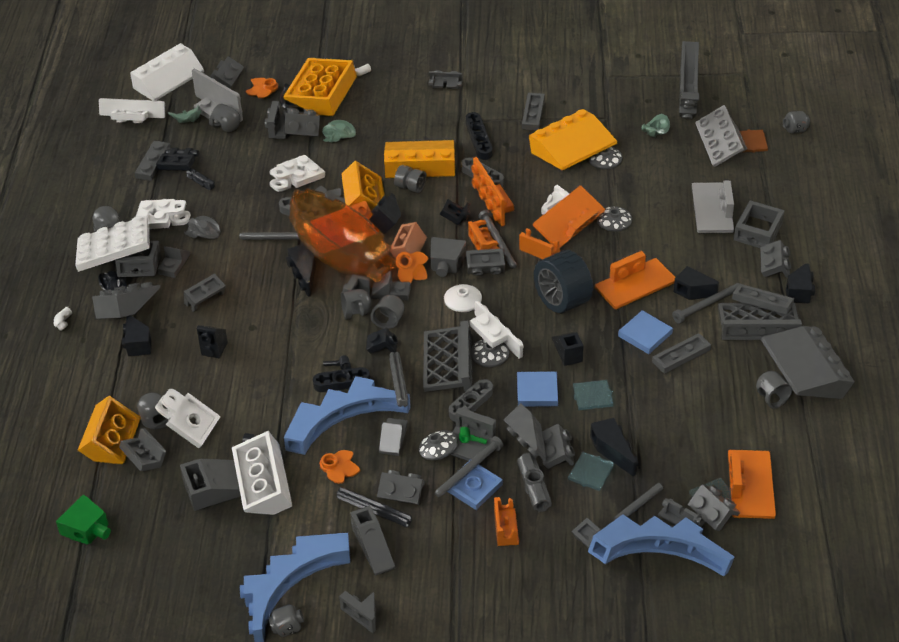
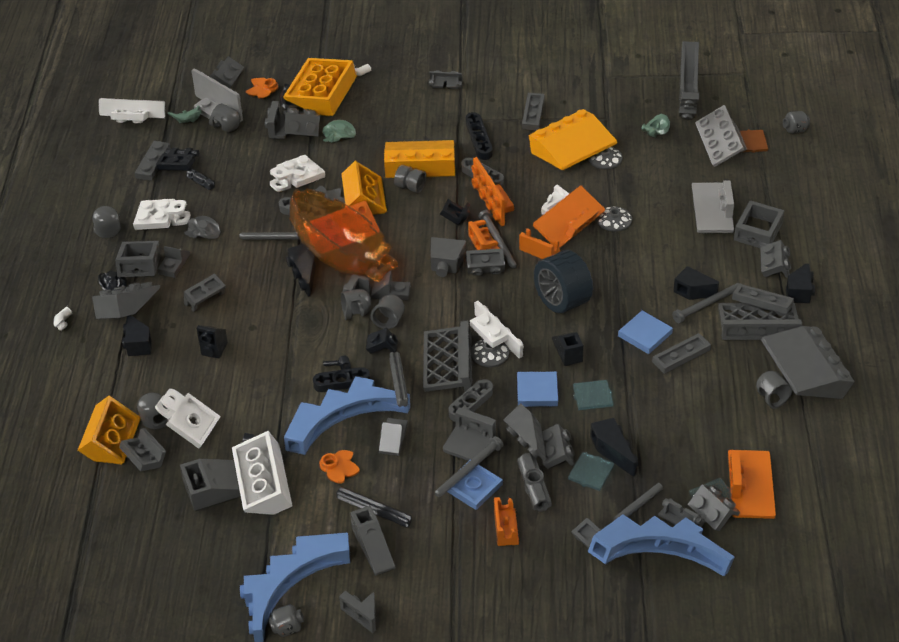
(84, 522): green torso -> none
(112, 243): white plate -> none
(165, 72): white slope -> none
(385, 213): black slope -> none
(400, 488): dark grey bracket -> none
(408, 239): nougat brick -> none
(414, 268): orange plate -> none
(438, 445): dark grey dish -> none
(462, 298): white dish -> none
(465, 437): green hand -> none
(634, 279): orange bracket -> none

